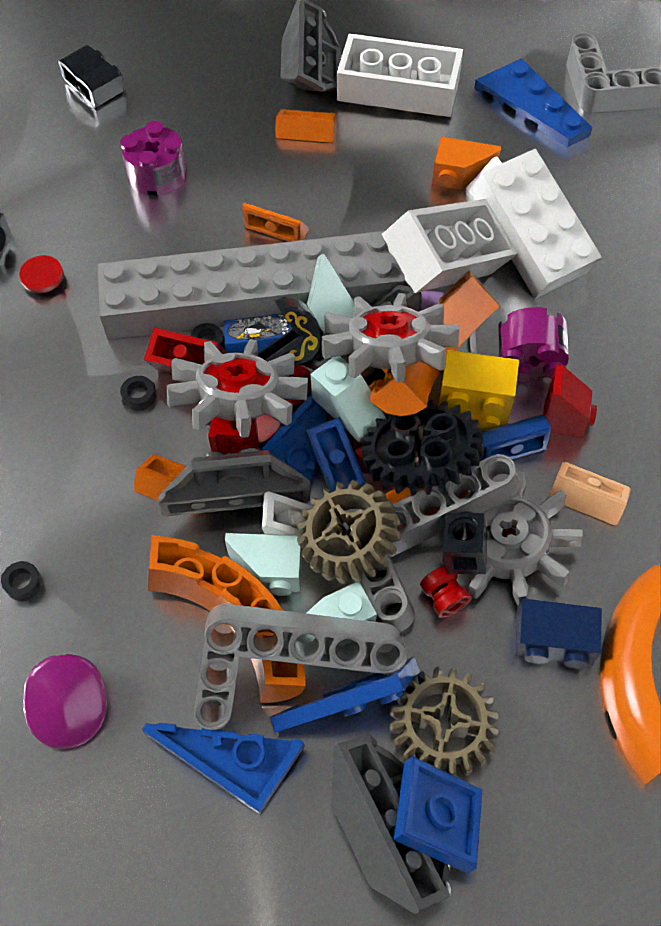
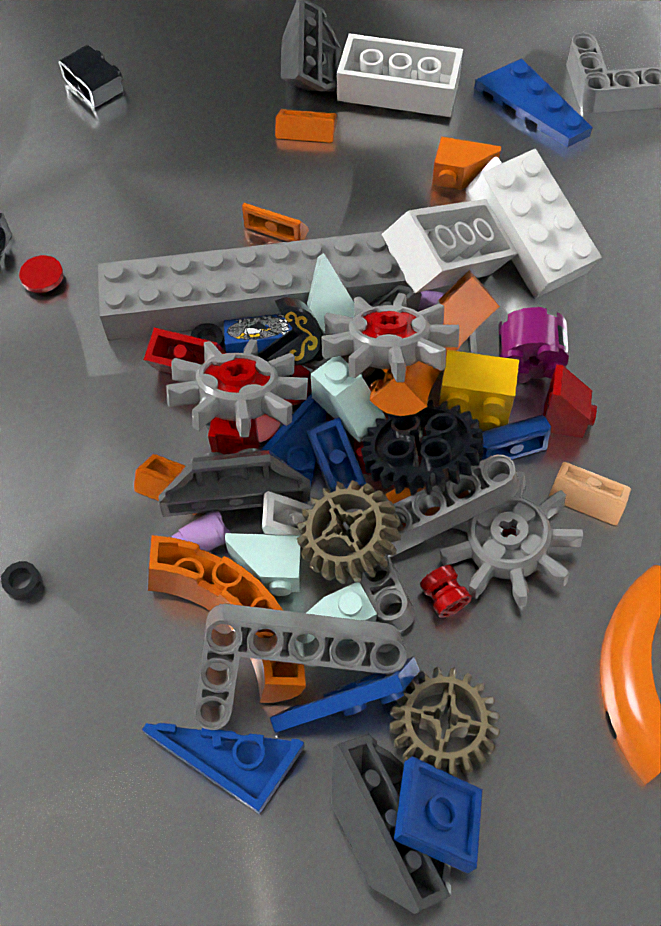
(64, 701): magenta piece -> none
(142, 402): black piece -> none
(154, 159): magenta brick -> none
(205, 531): none -> lavender piece
(461, 555): black brick -> none
(558, 633): dark blue brick -> none

